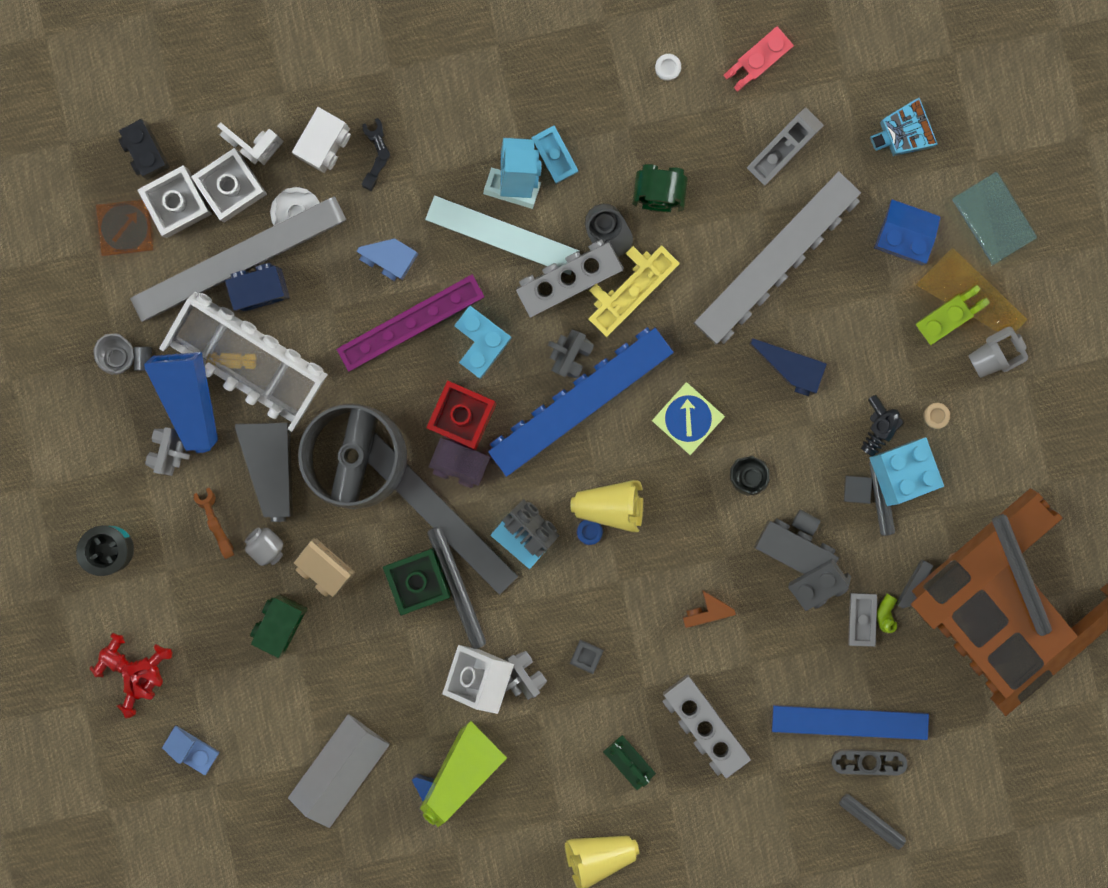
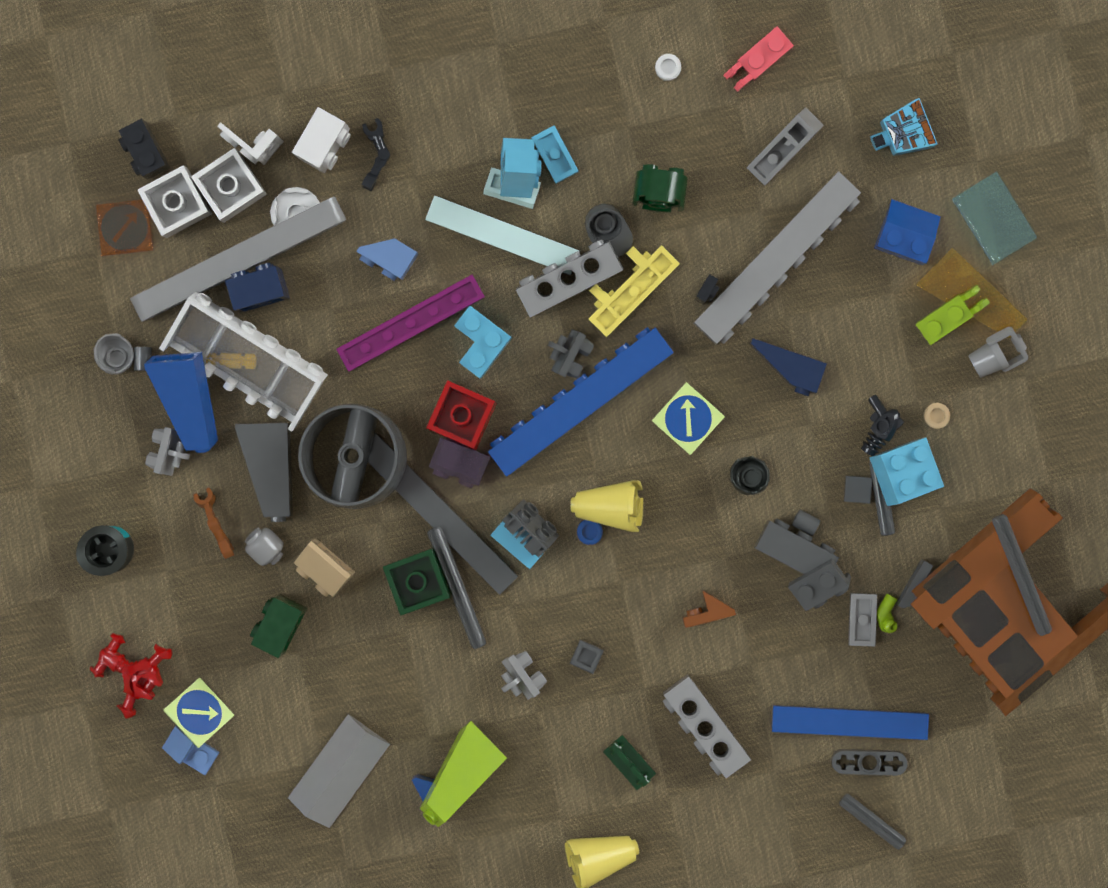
(198, 712): none -> piece
(478, 679): white brick -> none
(708, 290): none -> black plate

